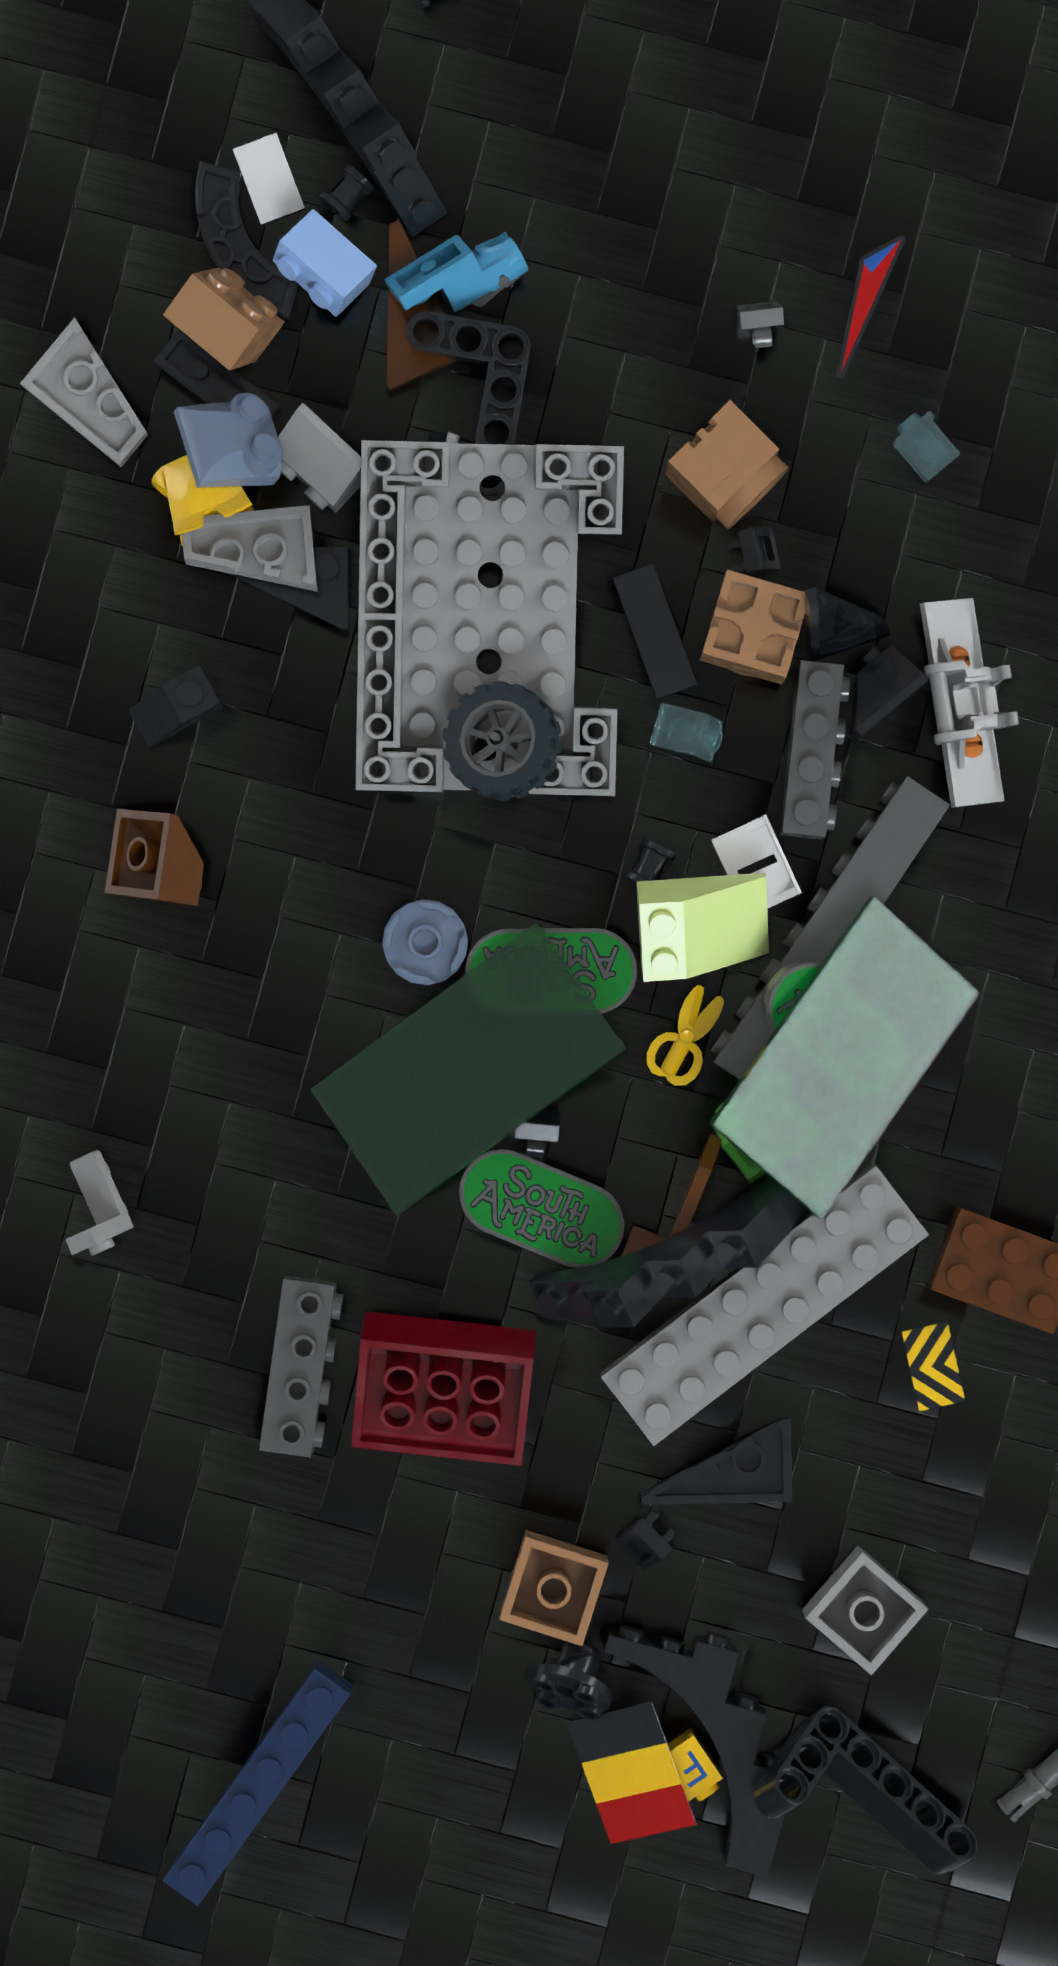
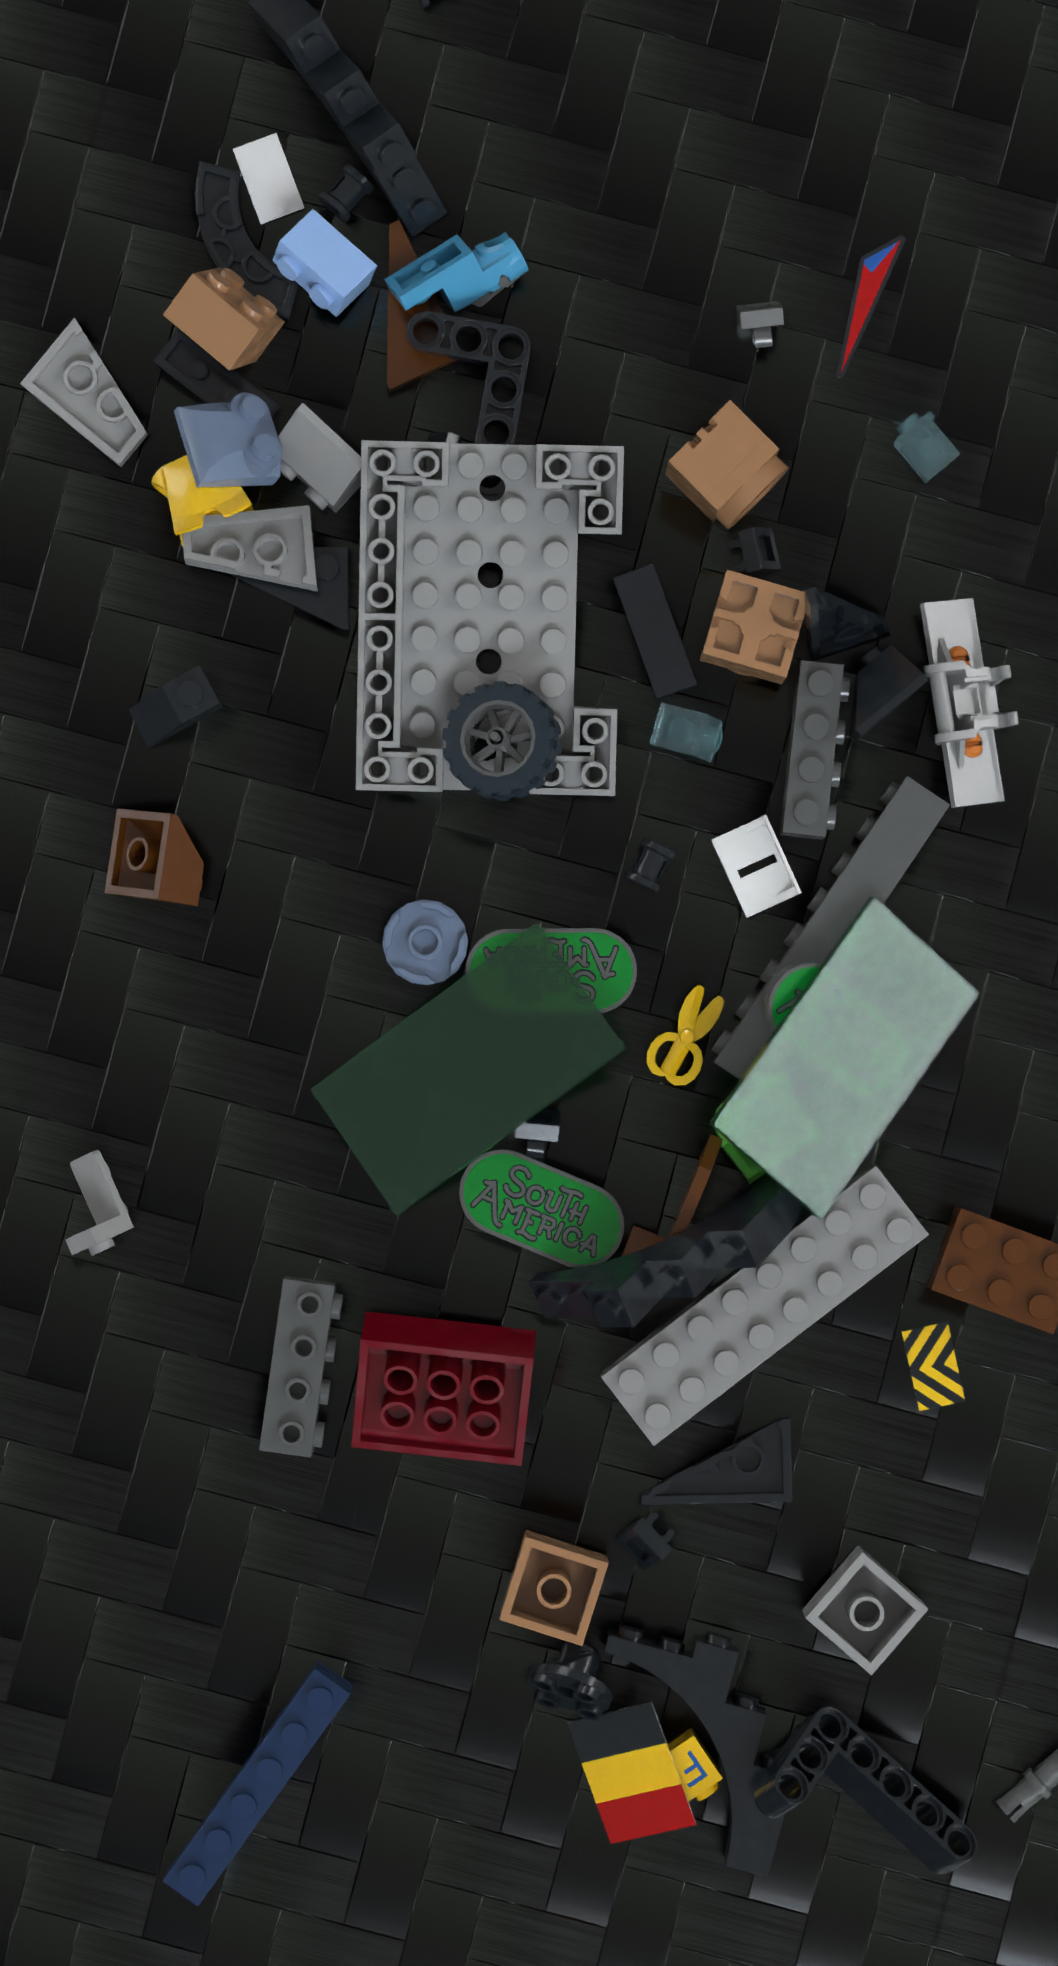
(701, 924): yellowish green slope -> none

